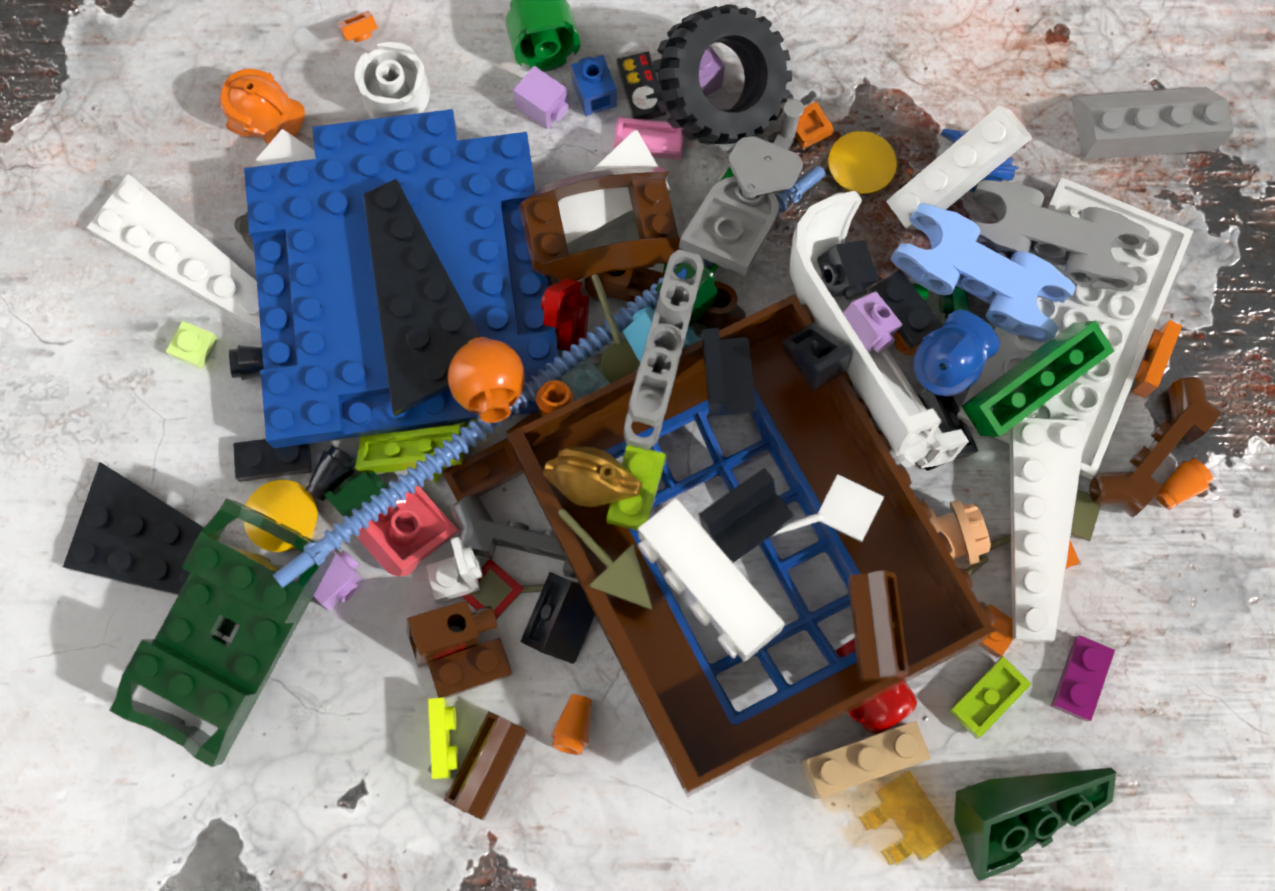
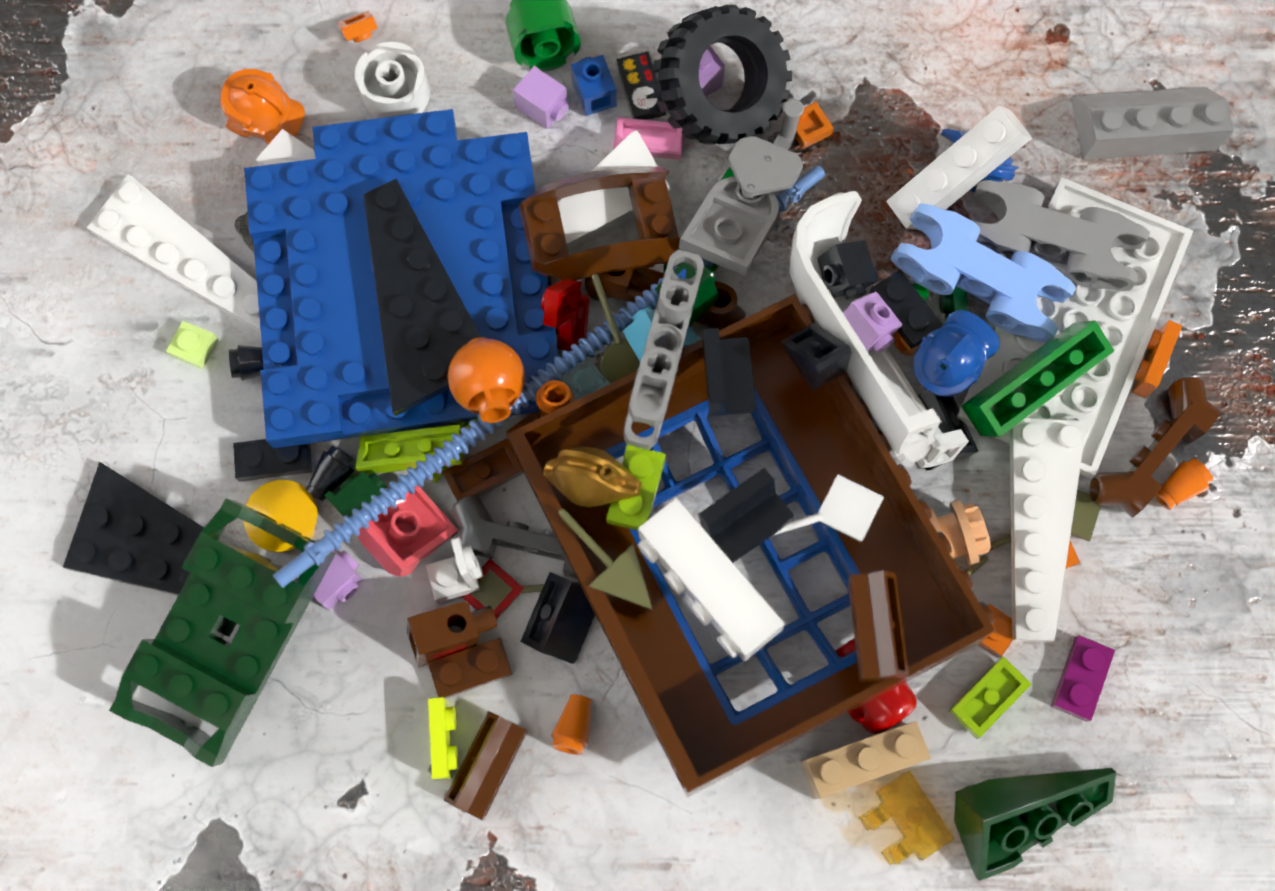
(862, 162): yellow dish -> none

